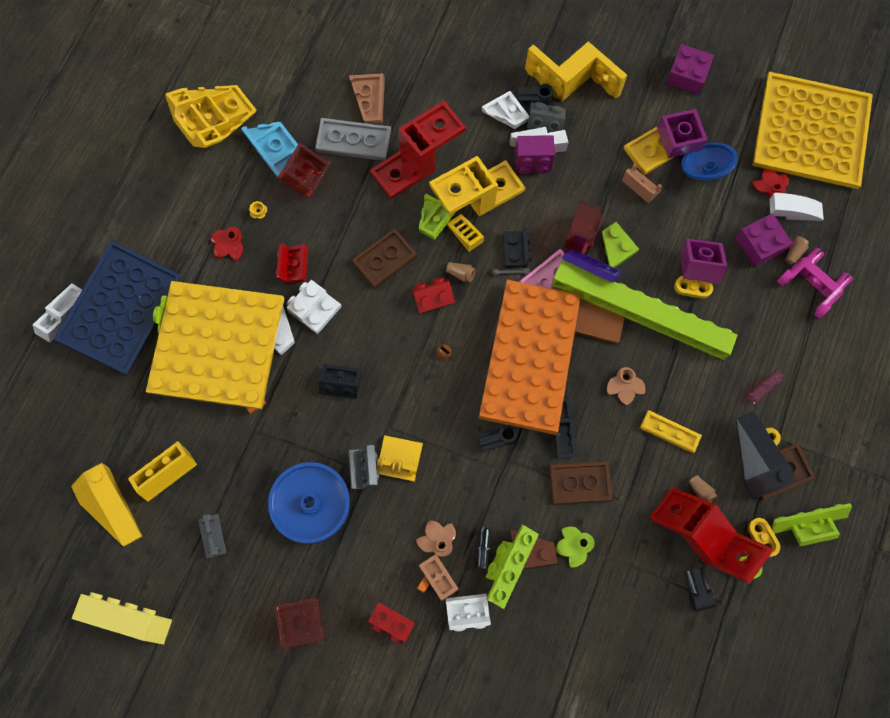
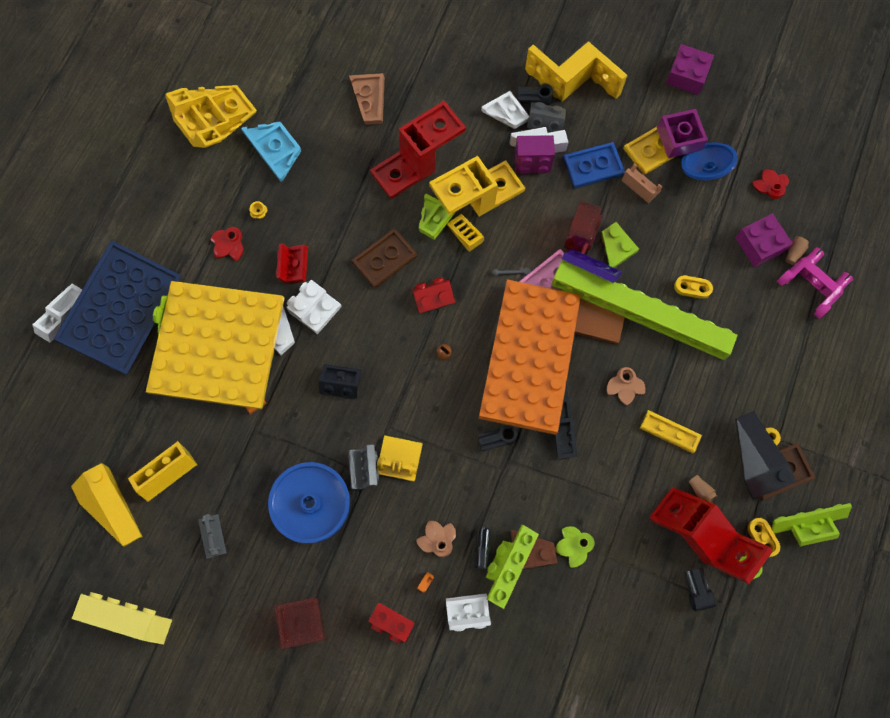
(303, 170): clear red brick -> none
(353, 139): light grey tile -> none
(438, 577): nougat hinge -> none
(461, 271): medium nougat cone -> none
(516, 248): black bracket -> none
(580, 482): reddish brown tile -> none
(593, 165): none -> blue tile
(703, 261): magenta brick -> none
(765, 386): clear pink pin -> none
(796, 207): white slope -> none
(813, 130): yellow plate -> none

